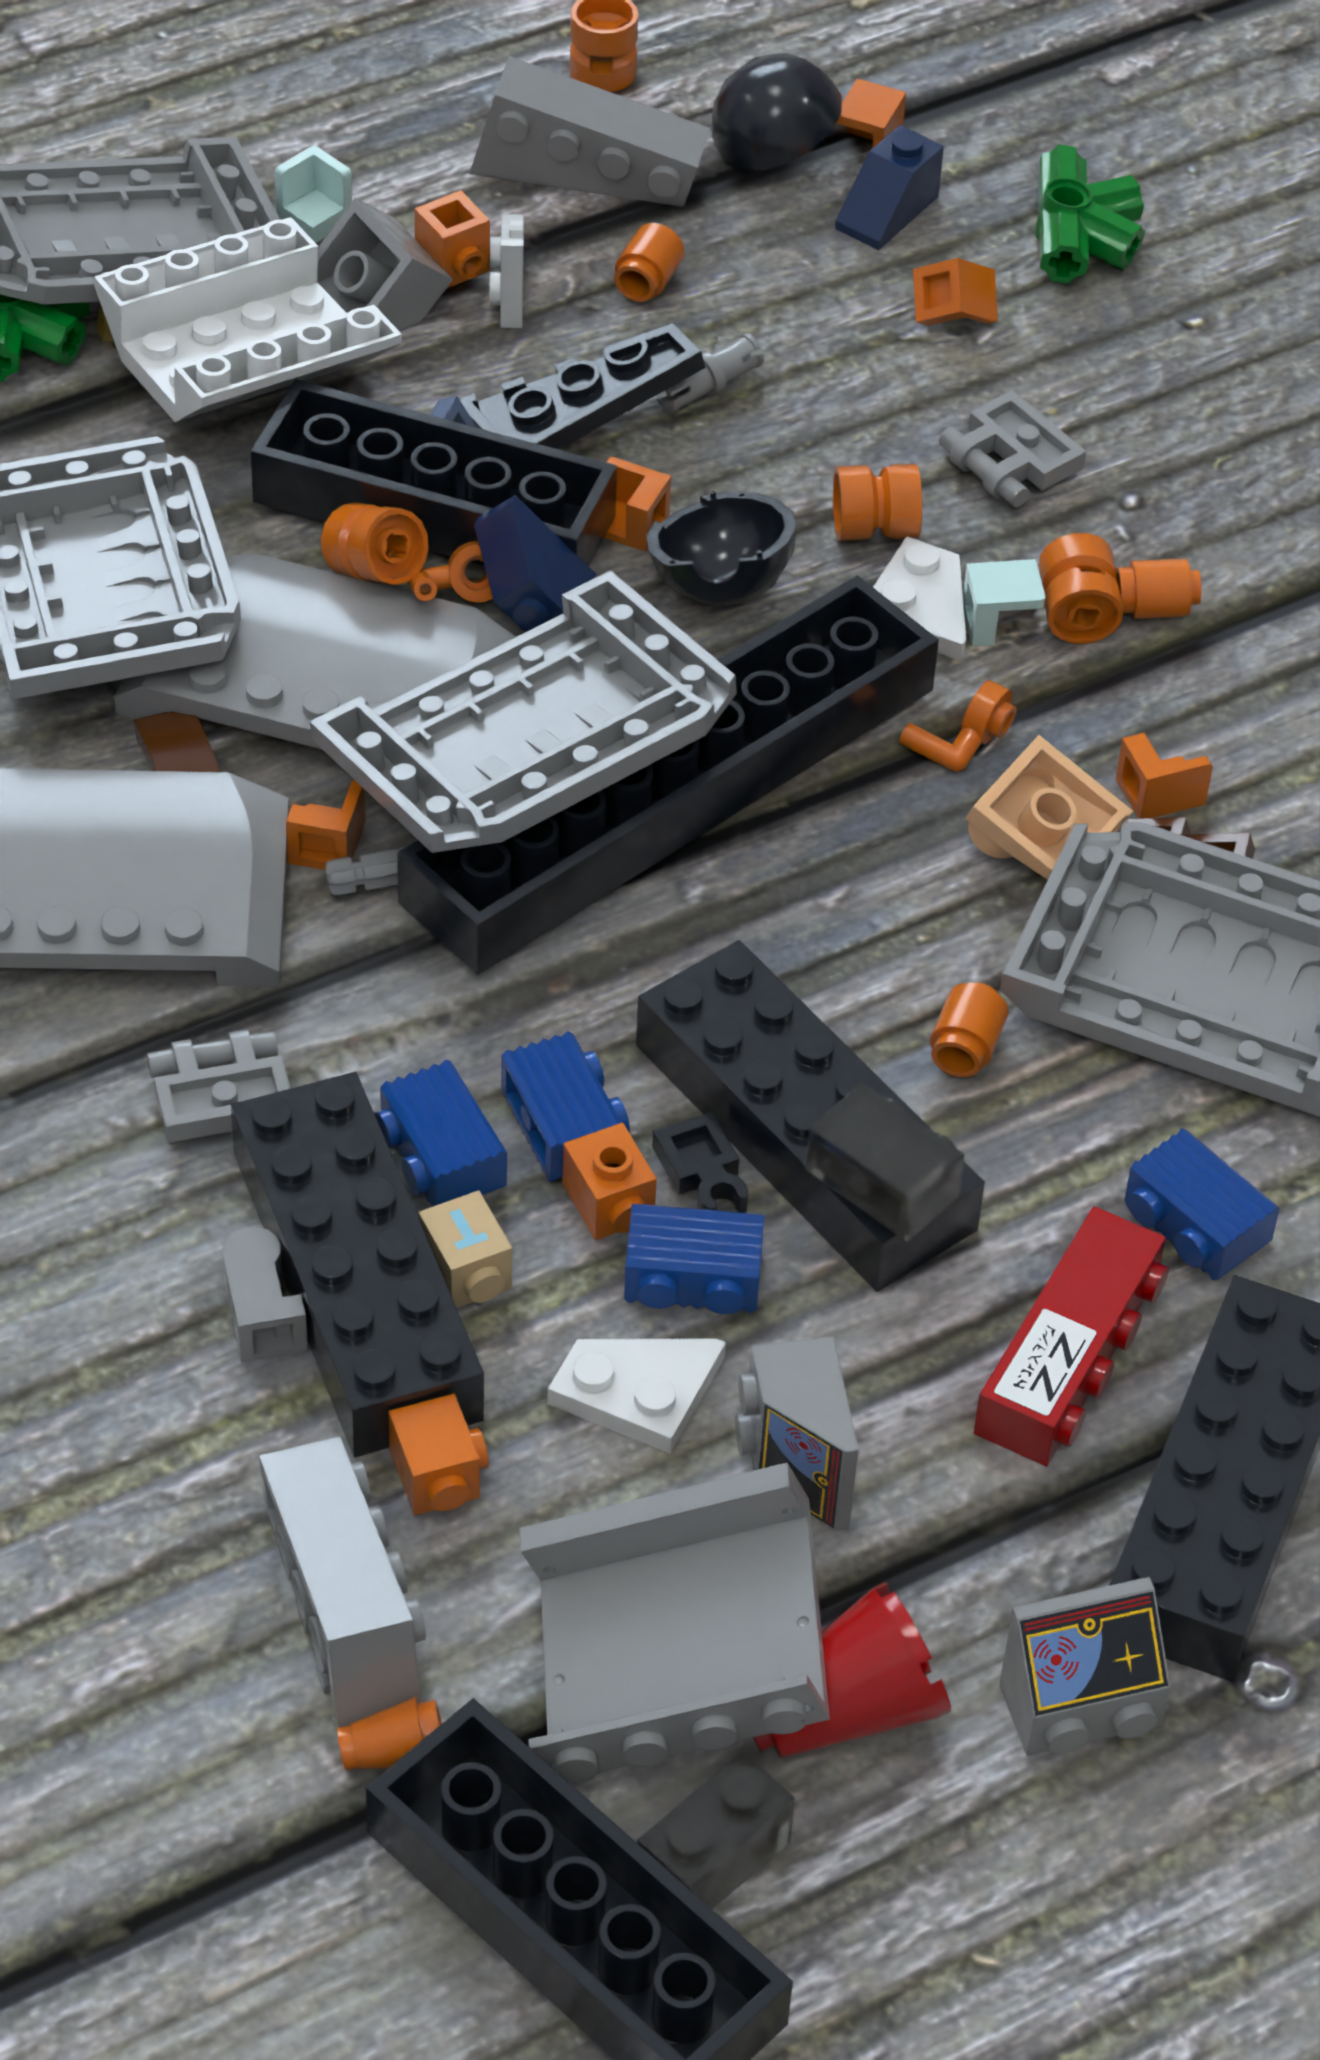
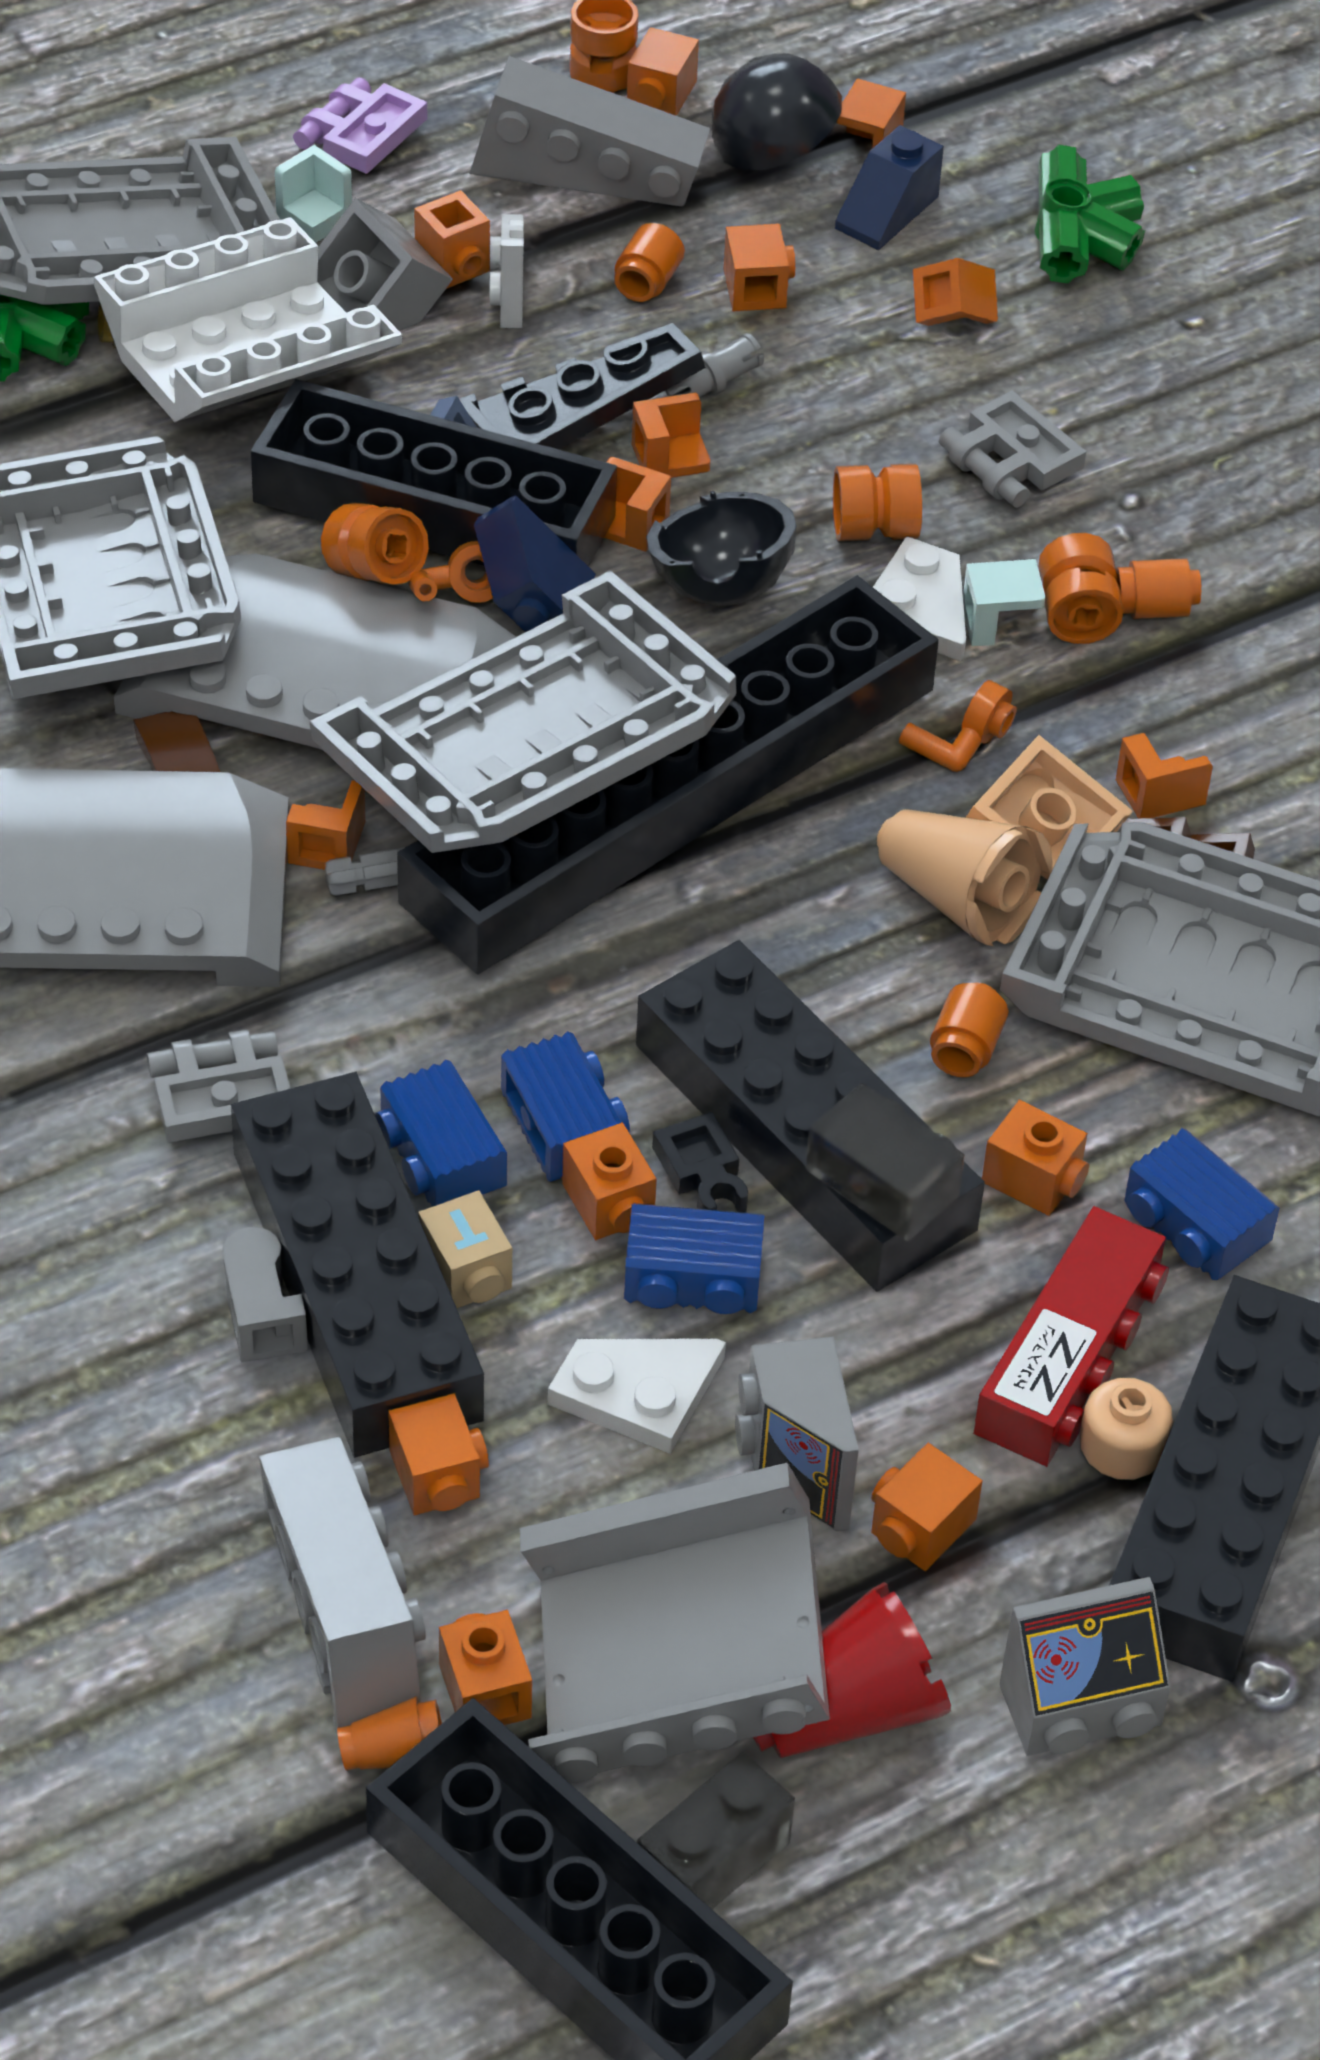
(361, 125): none -> lavender plate
(486, 1663): none -> orange brick
(663, 70): none -> orange brick
(669, 435): none -> orange panel
(757, 267): none -> orange brick
(924, 1506): none -> orange brick
(969, 869): none -> light nougat cone
(1035, 1158): none -> orange brick
(1125, 1428): none -> light nougat head

